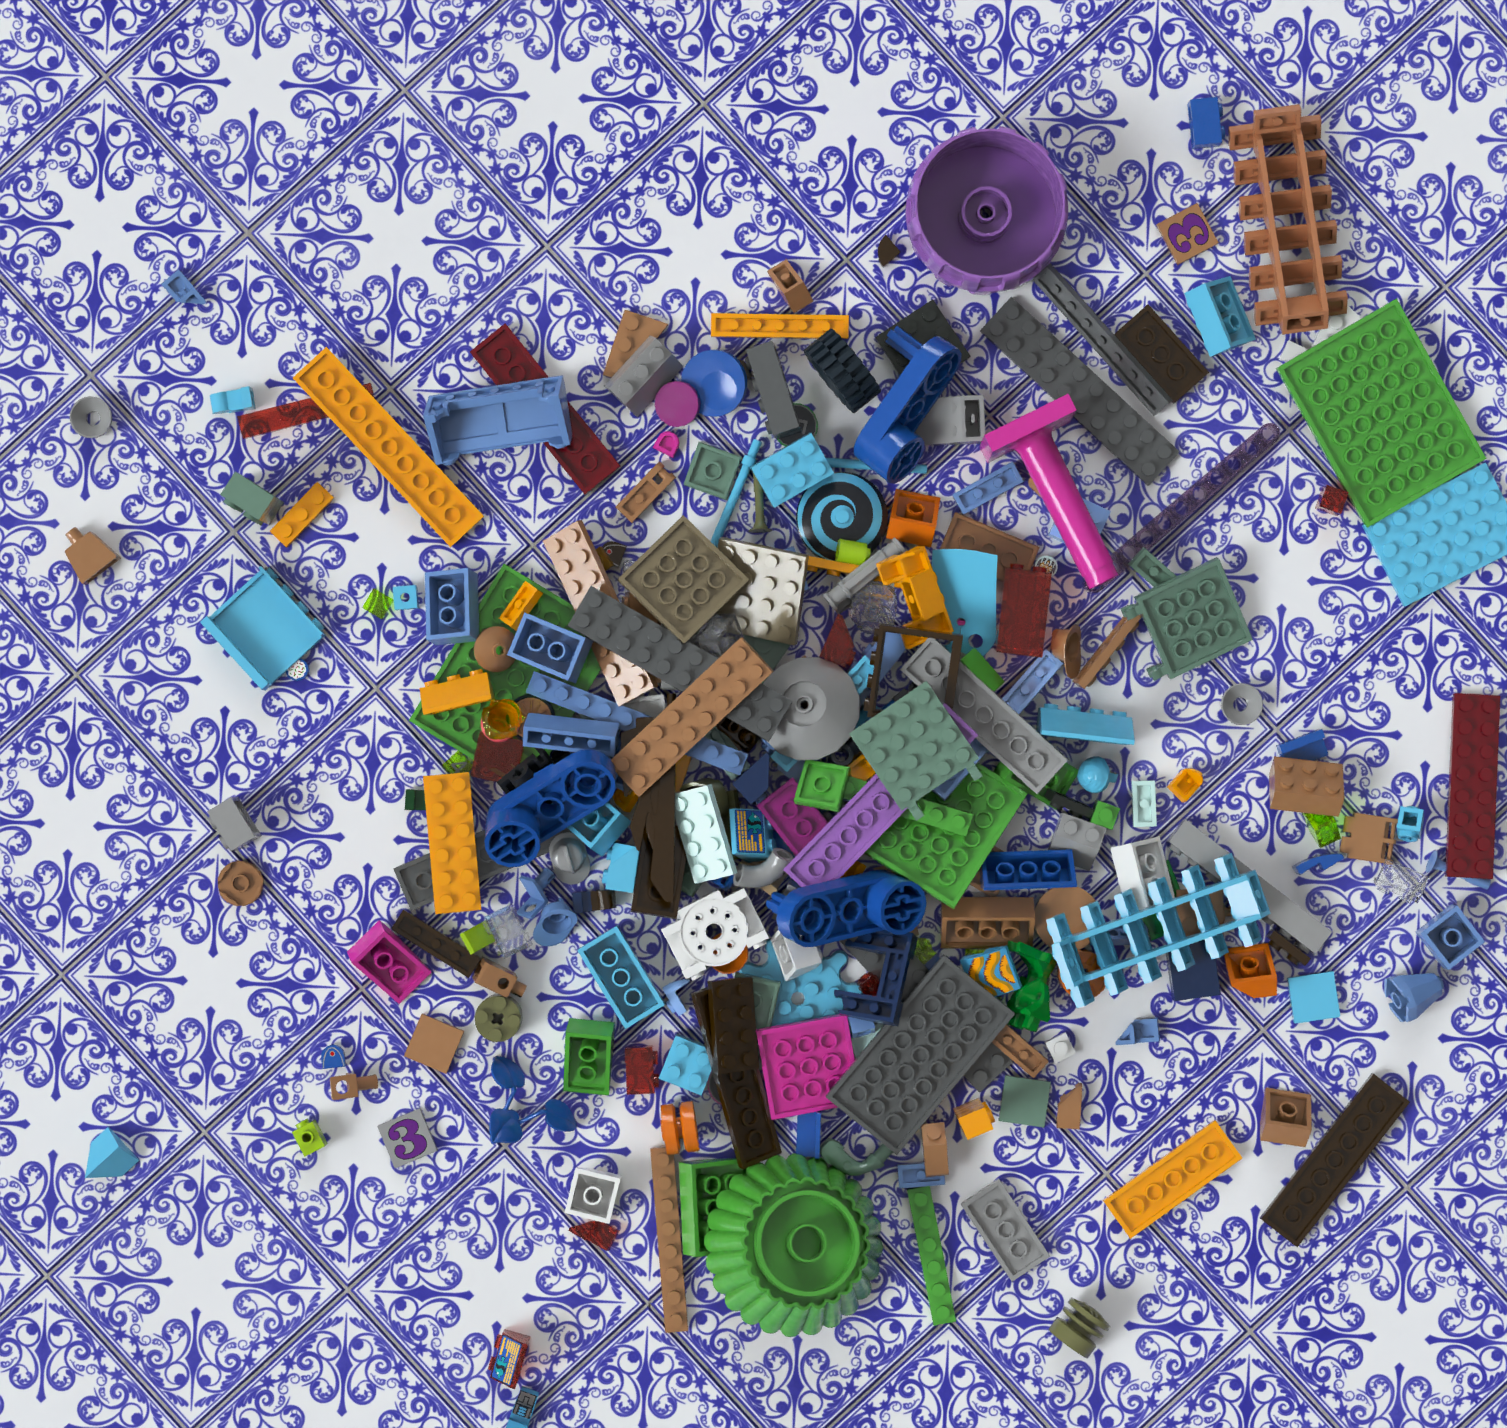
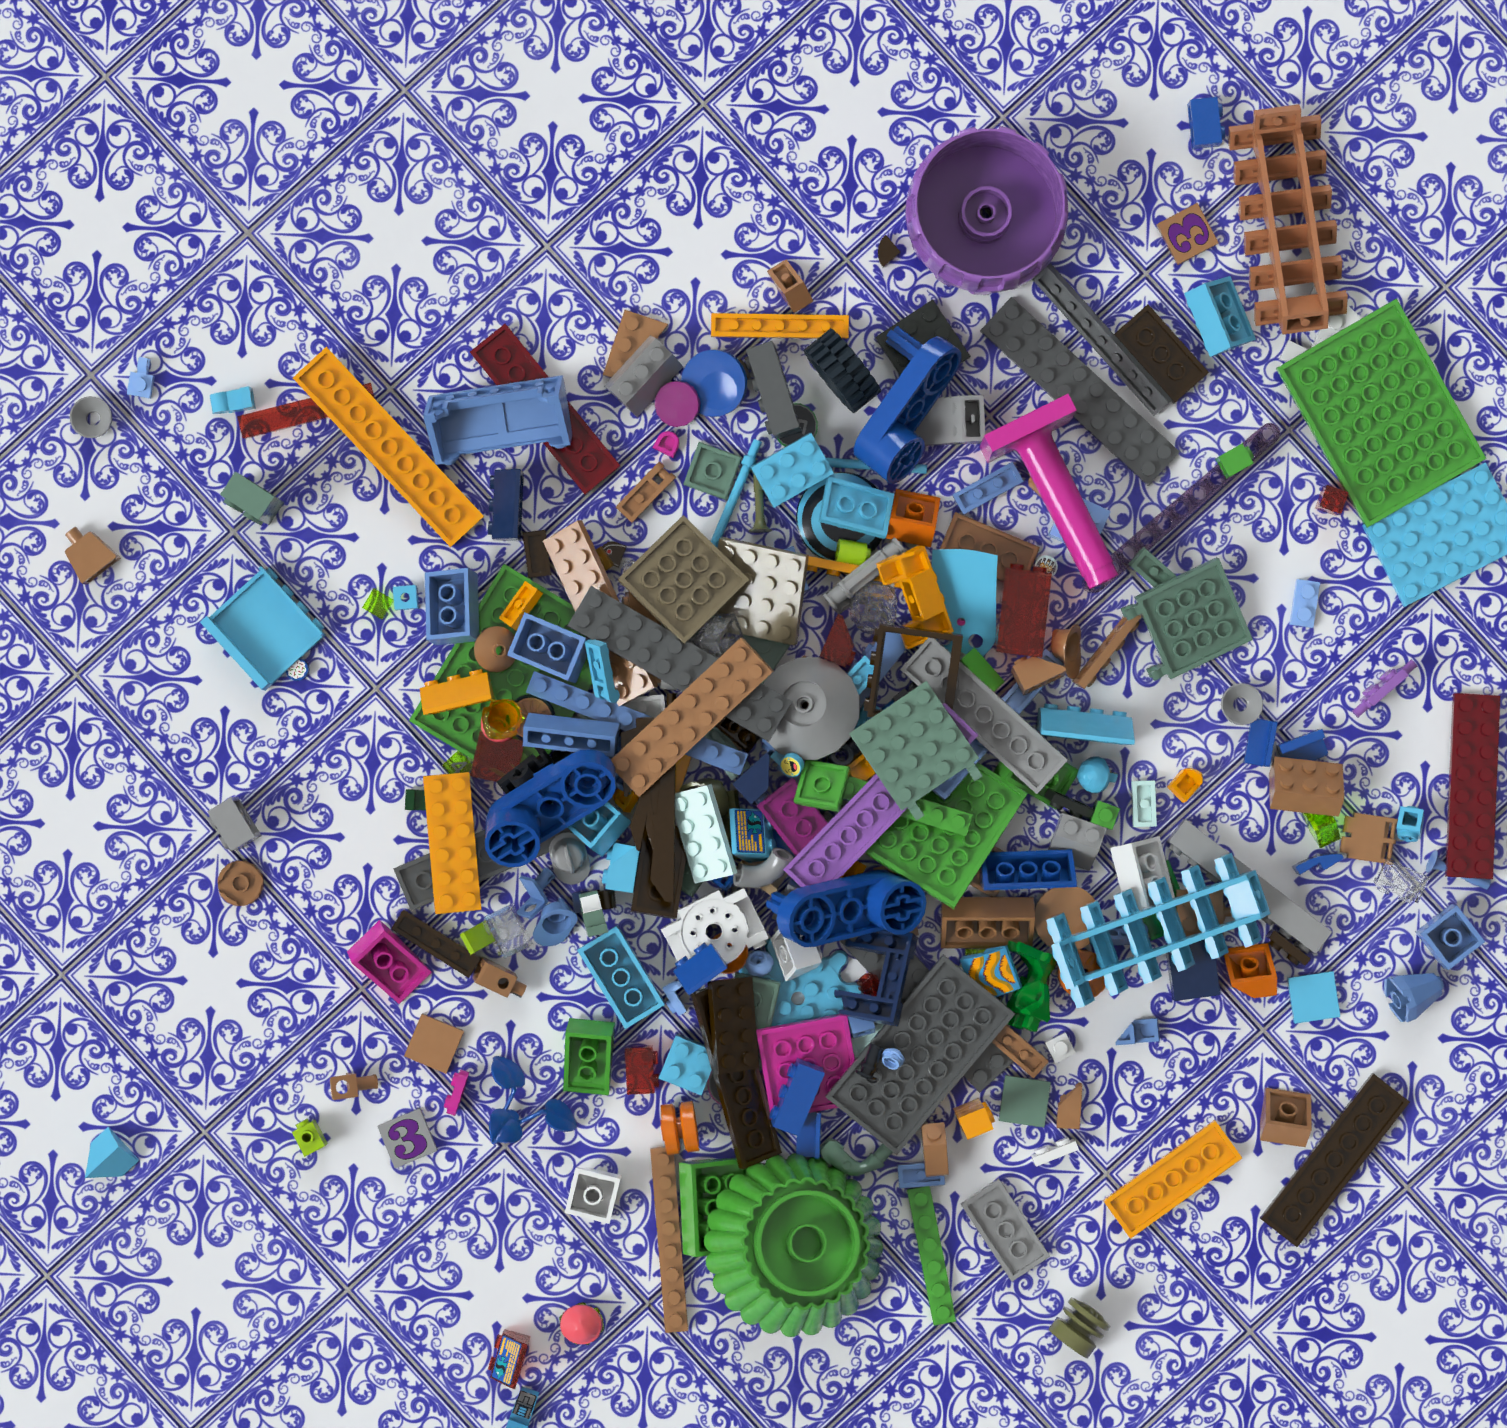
(141, 383): none -> light blue plate
(181, 289): medium blue slope -> none
(302, 514): light orange plate -> none
(333, 1057): blue tile -> none
(453, 1101): none -> dark pink plate
(494, 1030): olive brick -> none
(506, 505): none -> dark blue slope
(536, 554): none -> dark brown tile
(581, 1324): none -> coral hair
(592, 914): none -> sand green leg
(597, 1233): clear red slope -> none
(601, 671): none -> medium azure plate
(699, 968): none -> blue slope
(762, 968): none -> light blue plate
(791, 764): none -> tile
(796, 1096): none -> blue brick
(856, 507): none -> medium azure plate
(870, 1062): none -> black pin
(892, 1058): none -> light blue plate
(925, 953): clear neon green leg -> none
(1035, 673): none -> medium nougat slope
(1045, 1154): none -> white plate
(1235, 460): none -> bright green brick
(1260, 742): none -> blue panel
(1304, 603): none -> light blue plate
(1388, 682): none -> medium lavender plate

